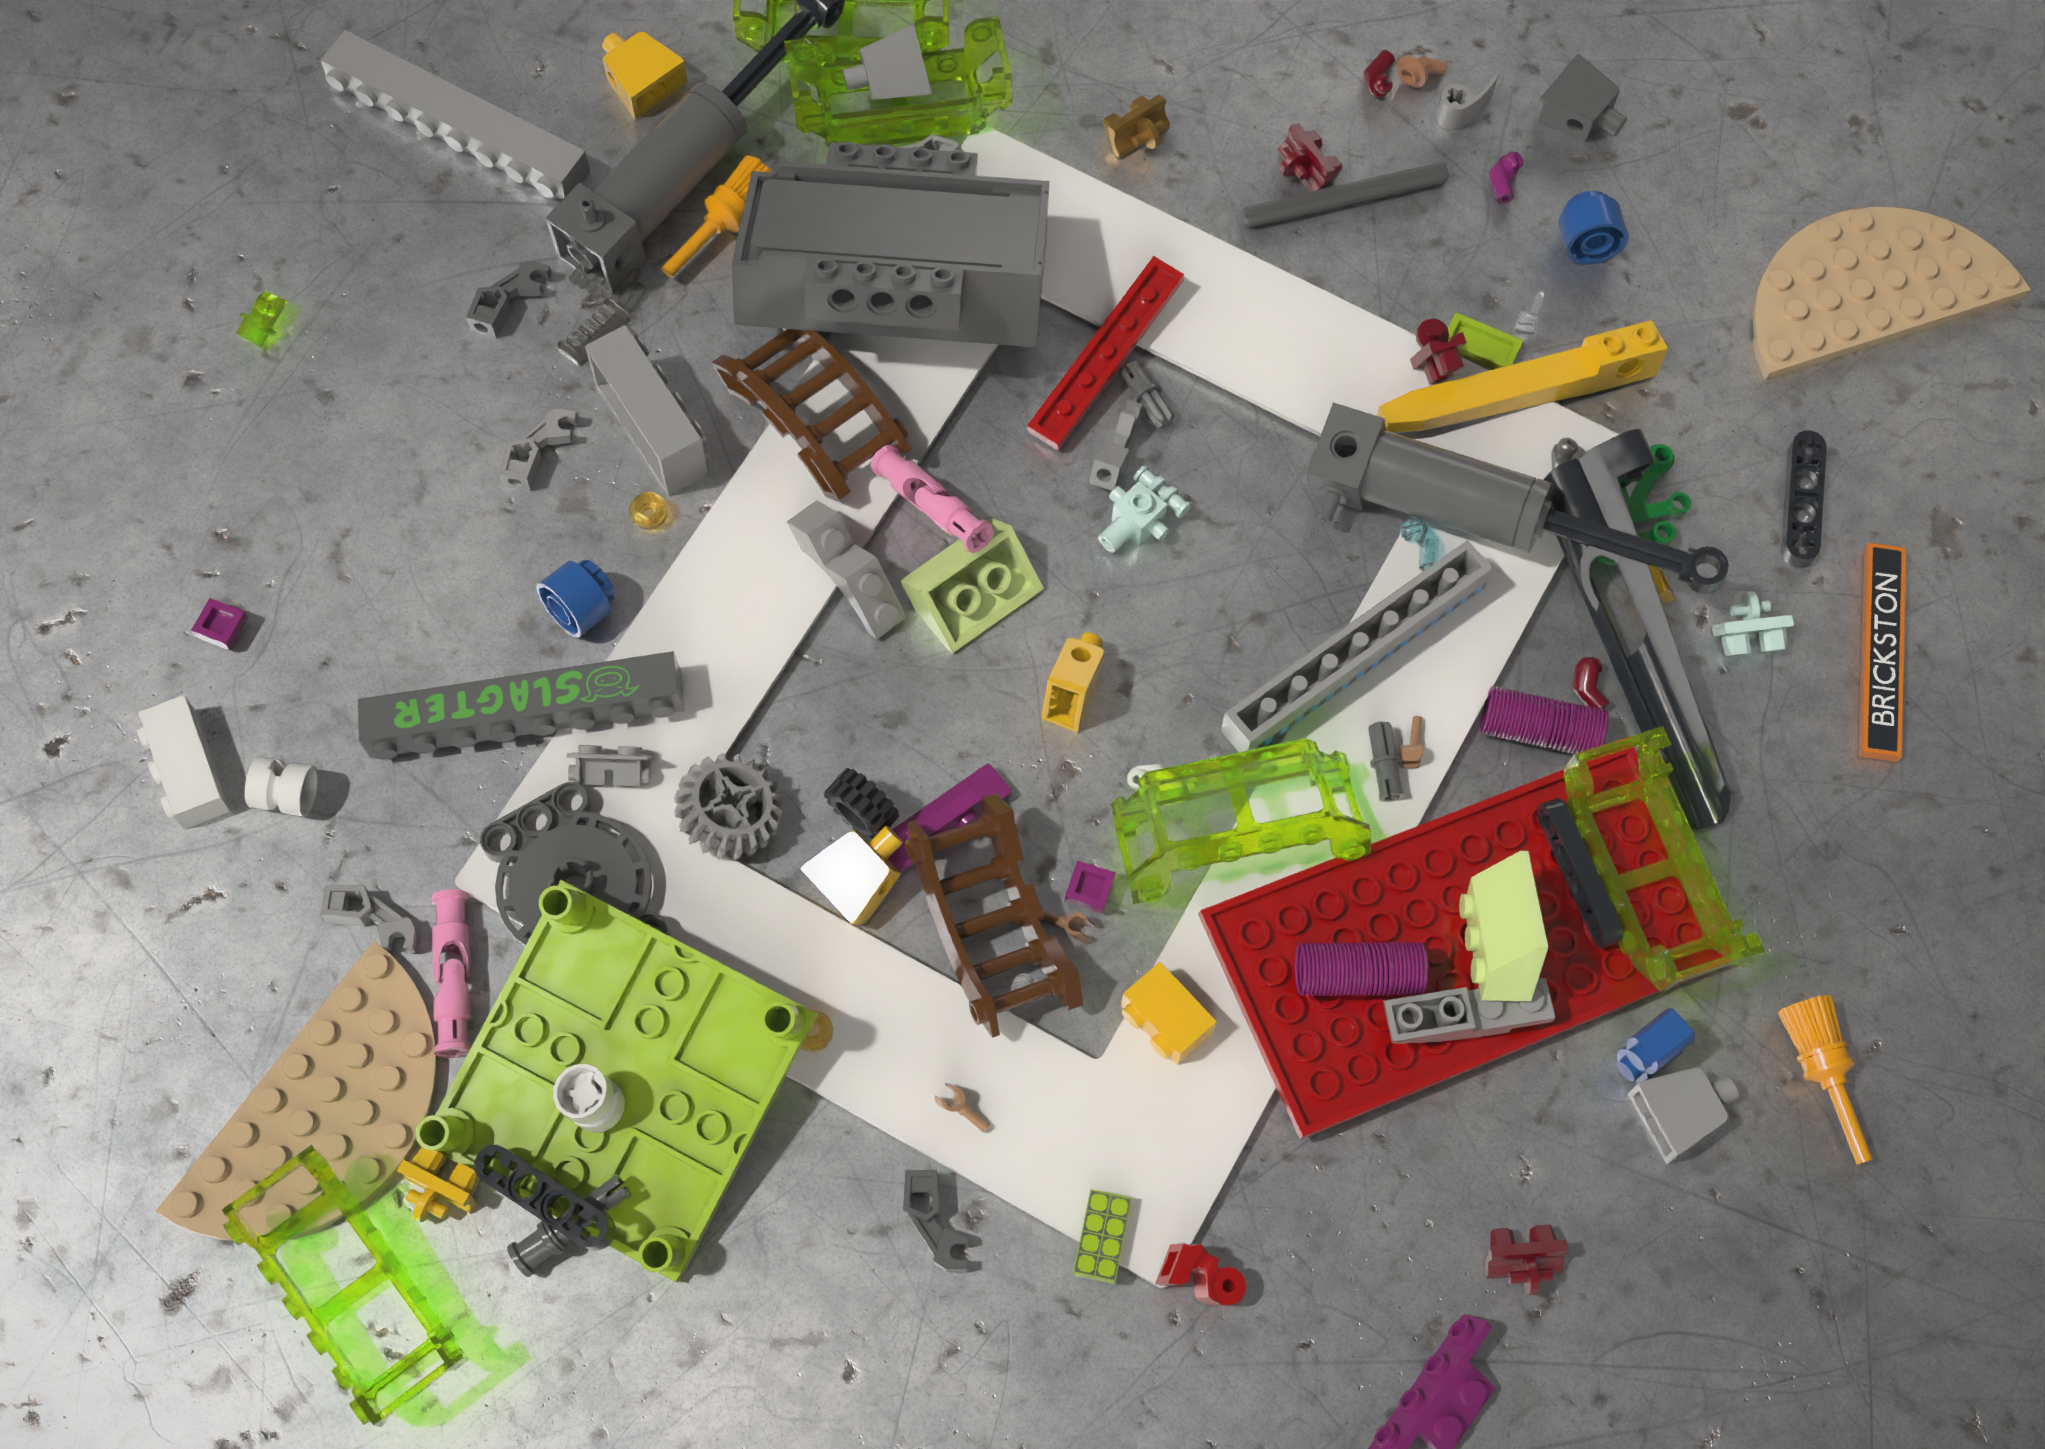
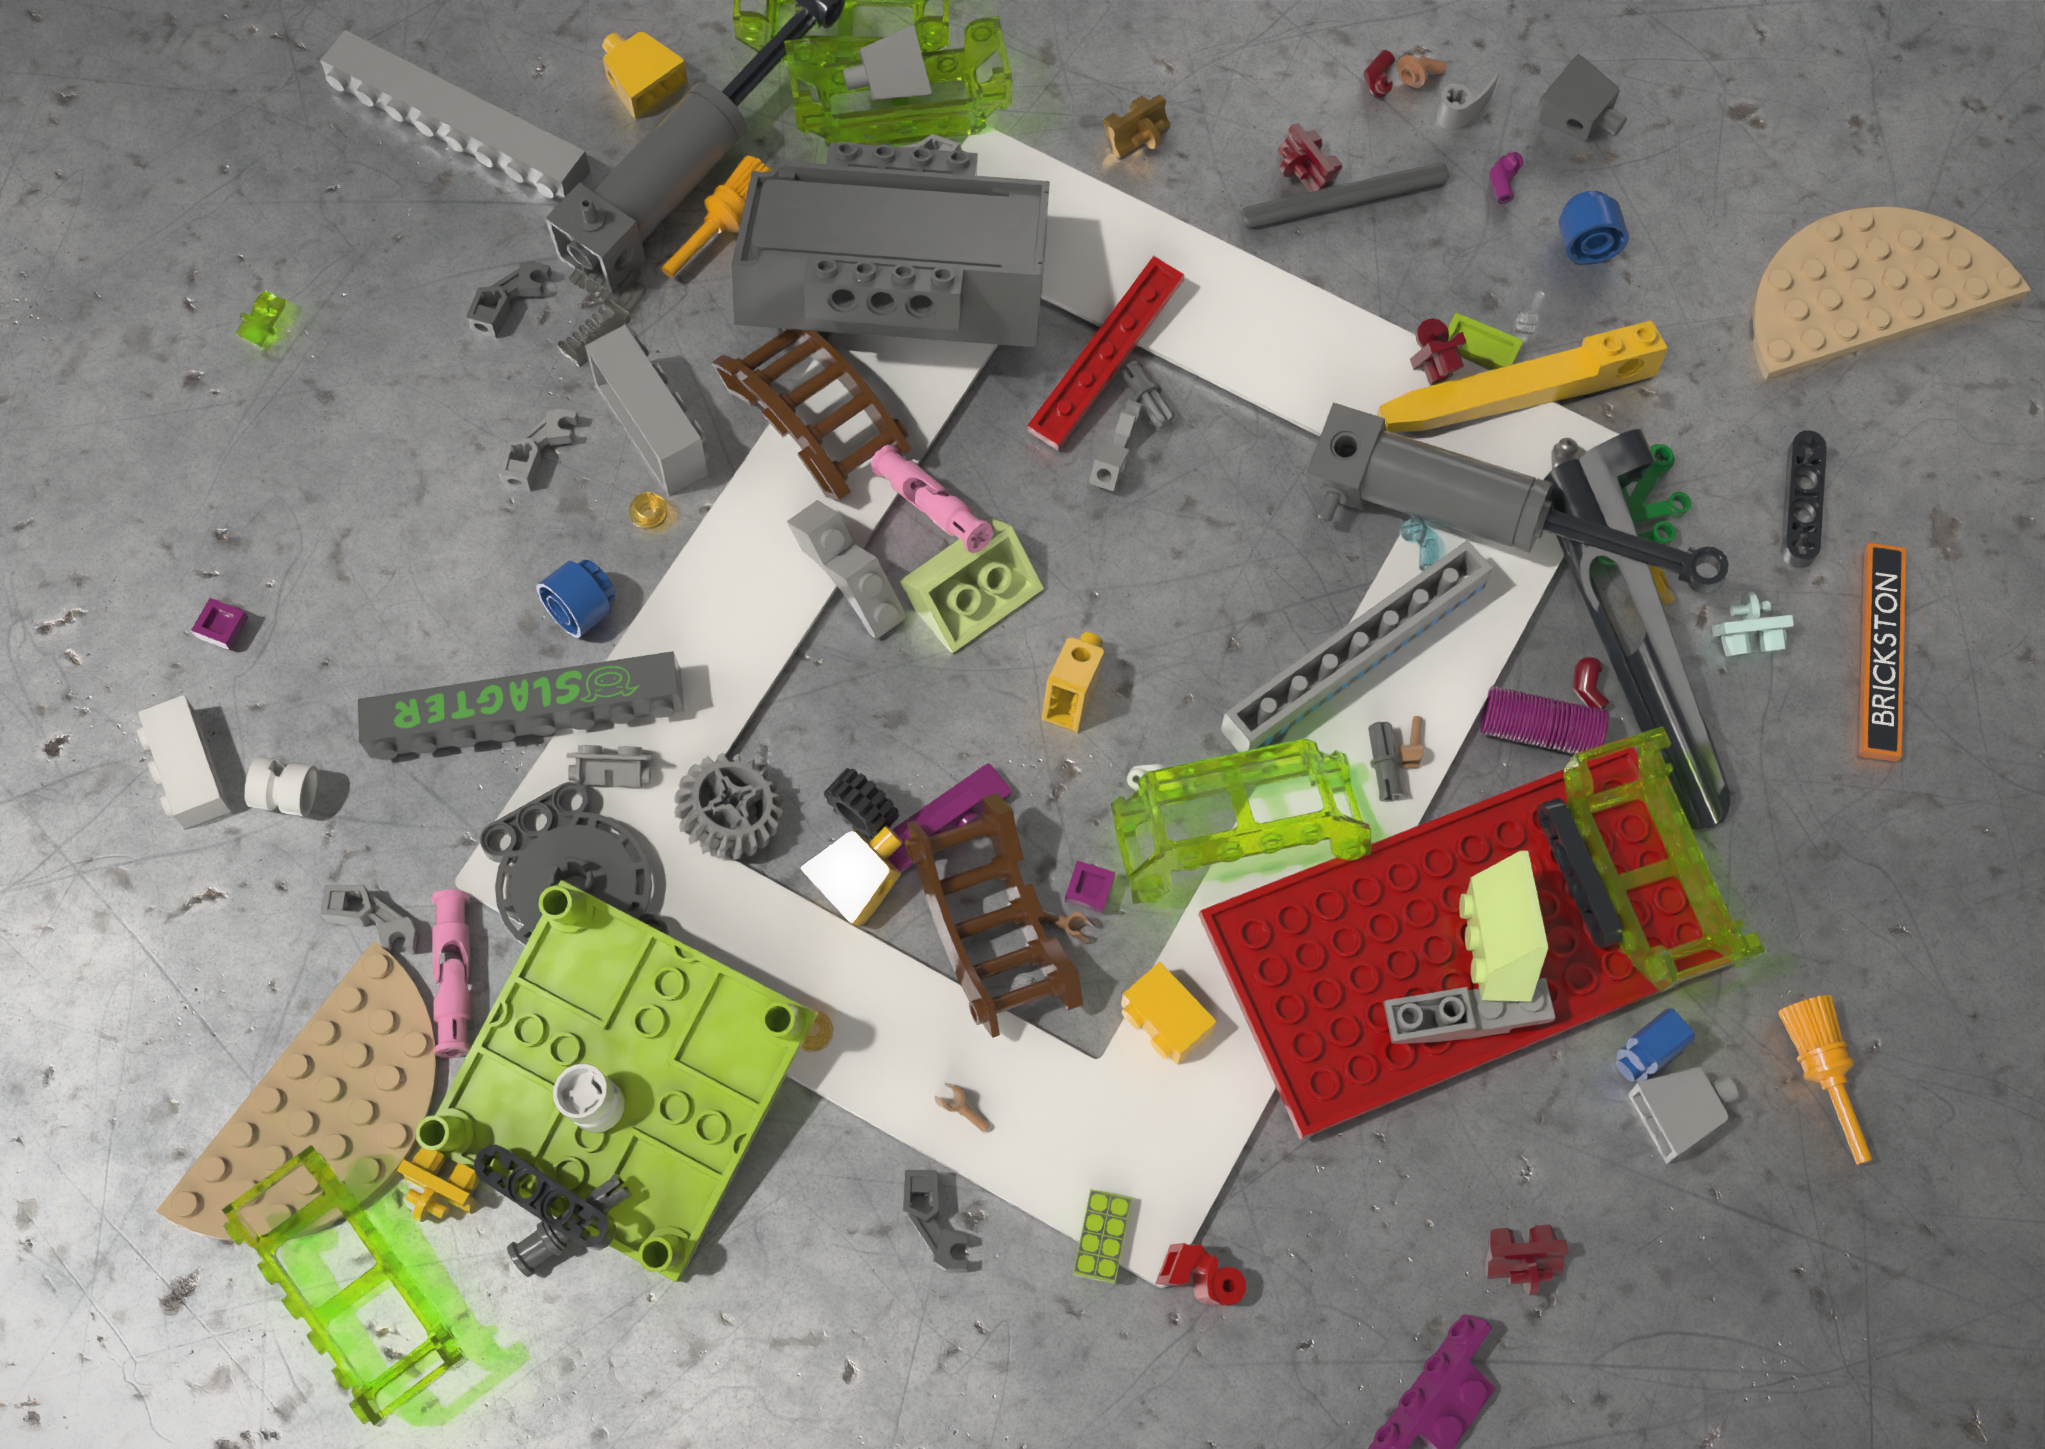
(1142, 510): light aqua piece -> none
(1353, 970): magenta piece -> none

